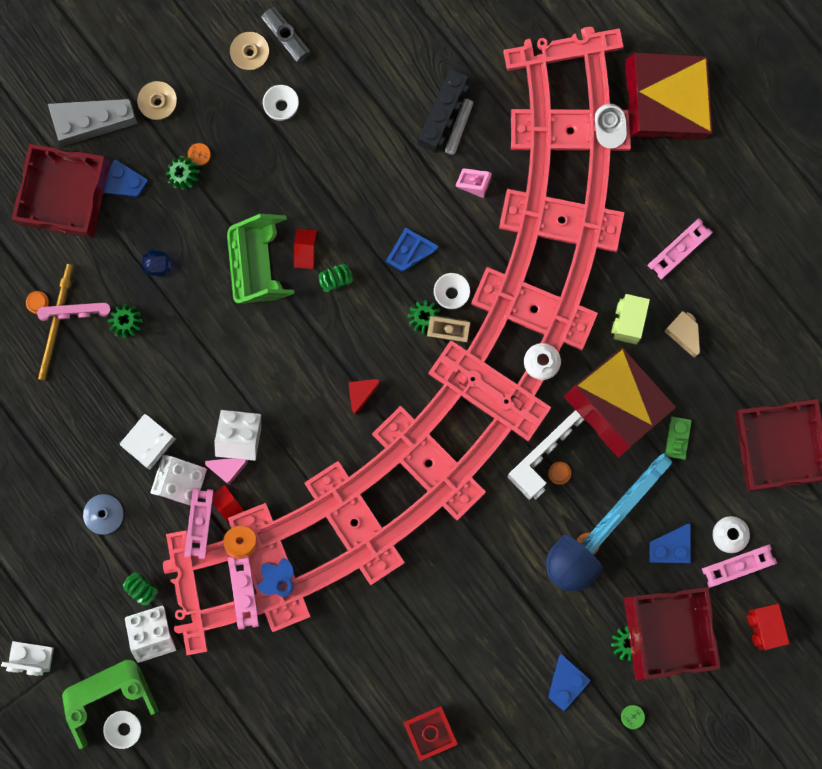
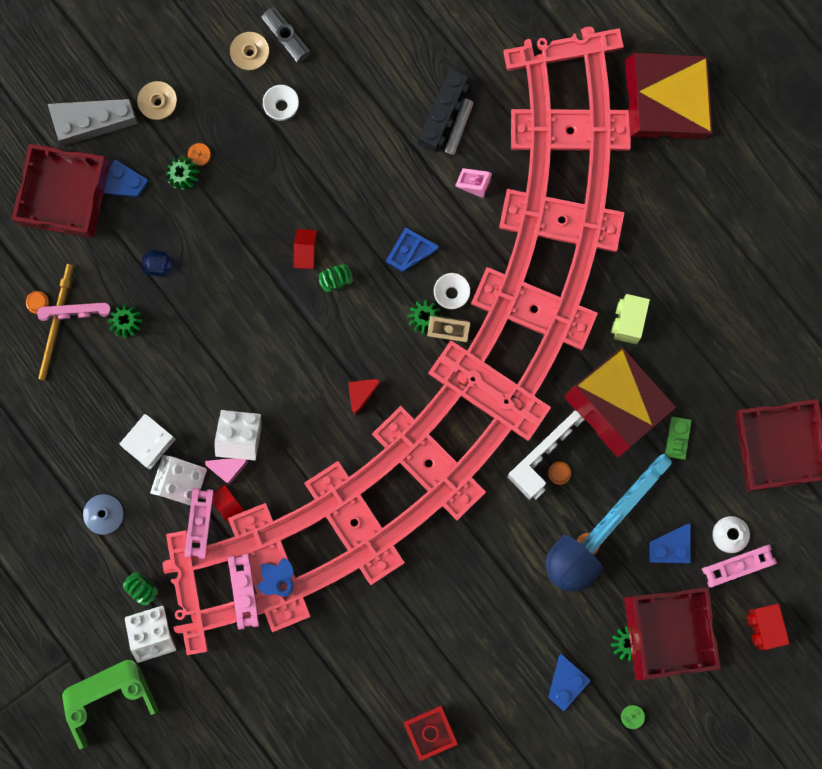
(29, 657): white bracket -> none
(112, 733): white piece -> none
(242, 550): orange piece -> none
(250, 259): bright green windscreen -> none
(538, 371): white piece -> none
(610, 125): white cap -> none
(680, 248): bright pink plate -> none
(685, 332): tan slope -> none

